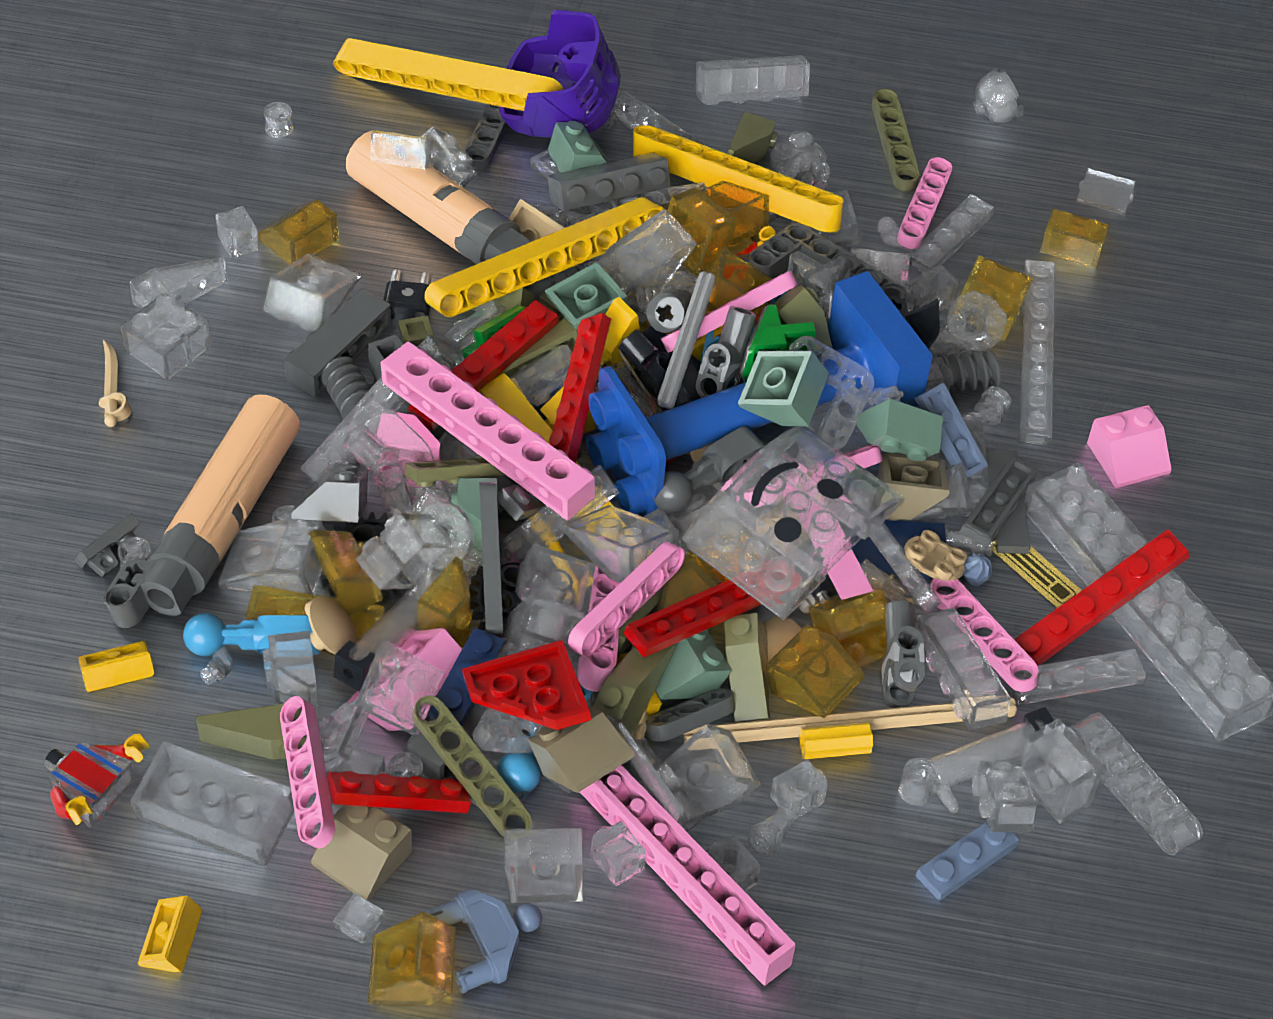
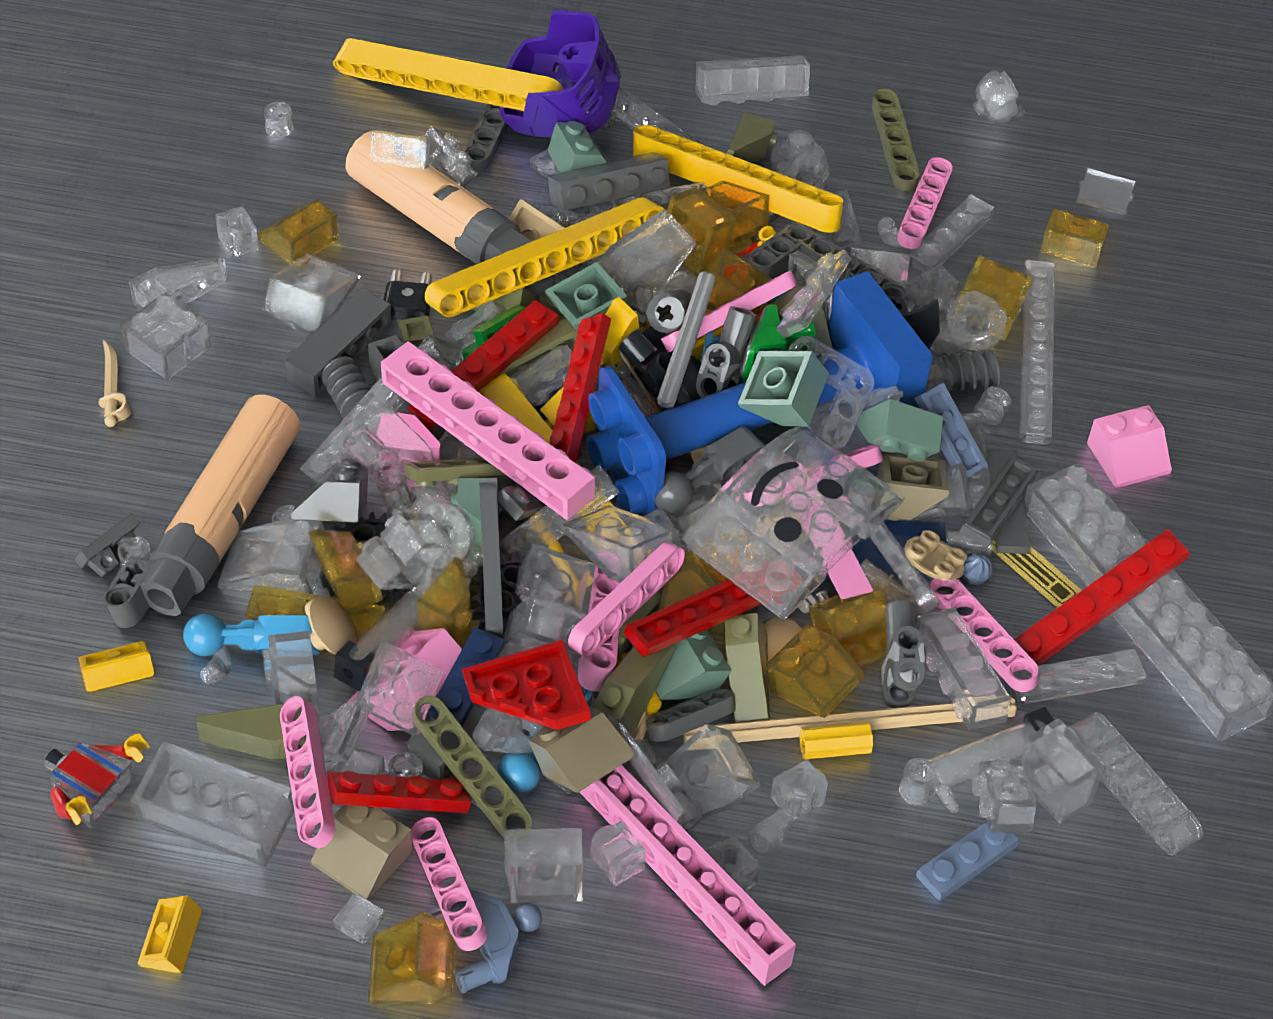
(456, 892): none -> bright pink beam
(814, 293): none -> clear plate

